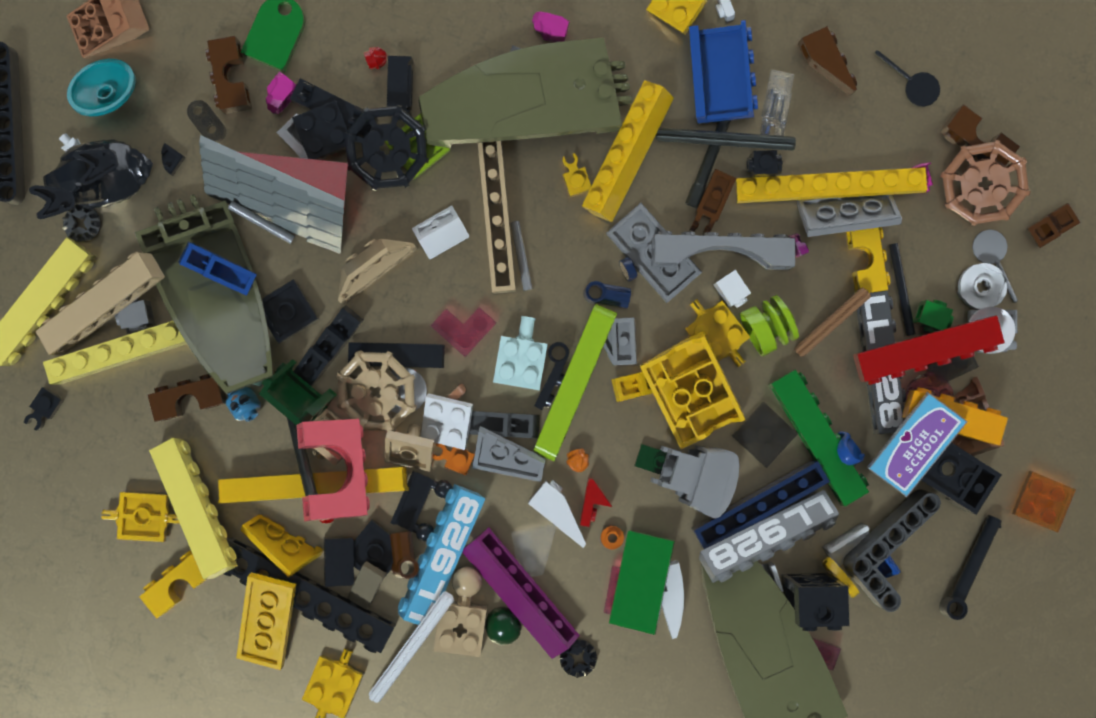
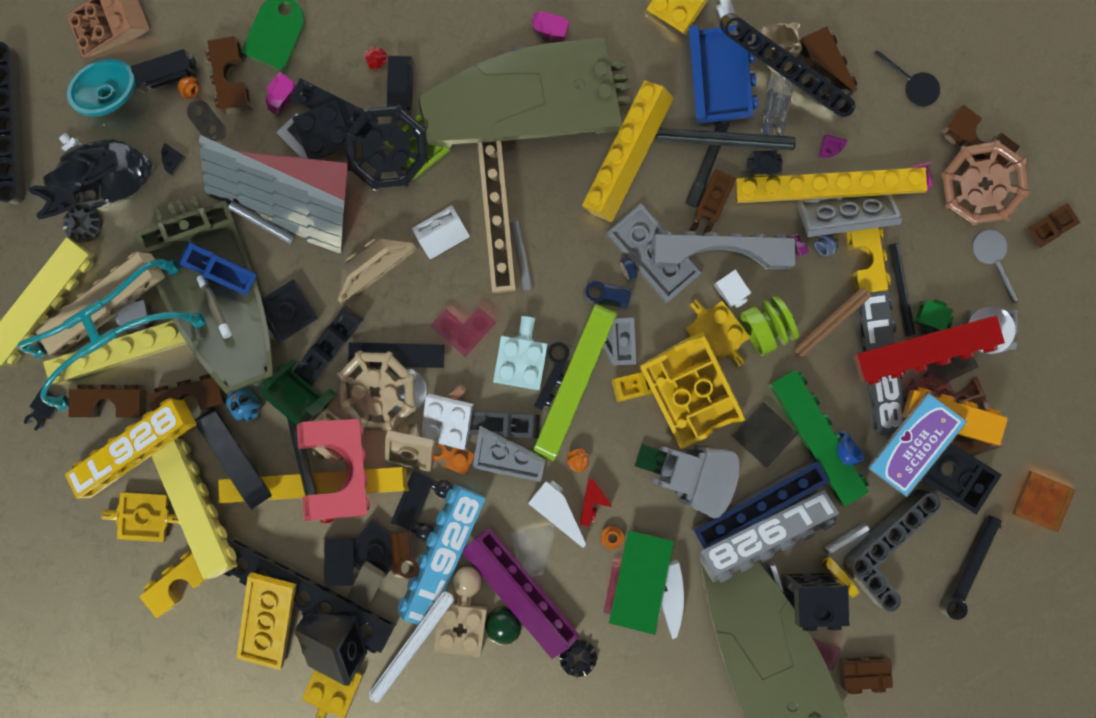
(87, 401): none -> reddish brown arch
(98, 341): none -> teal bar
(130, 448): none -> yellow brick
(164, 70): none -> black window
(188, 87): none -> orange plate
(214, 307): none -> dark tan bar
(232, 458): none -> black beam
(280, 547): yellow wing -> none
(332, 645): none -> black slope
(576, 179): yellow plate -> none
(780, 58): none -> black beam
(784, 36): none -> tan hair
(827, 244): none -> sand blue plate
(831, 146): none -> magenta tile
(866, 673): none -> reddish brown brick
(888, 568): blue slope -> none
(993, 280): white plate -> none

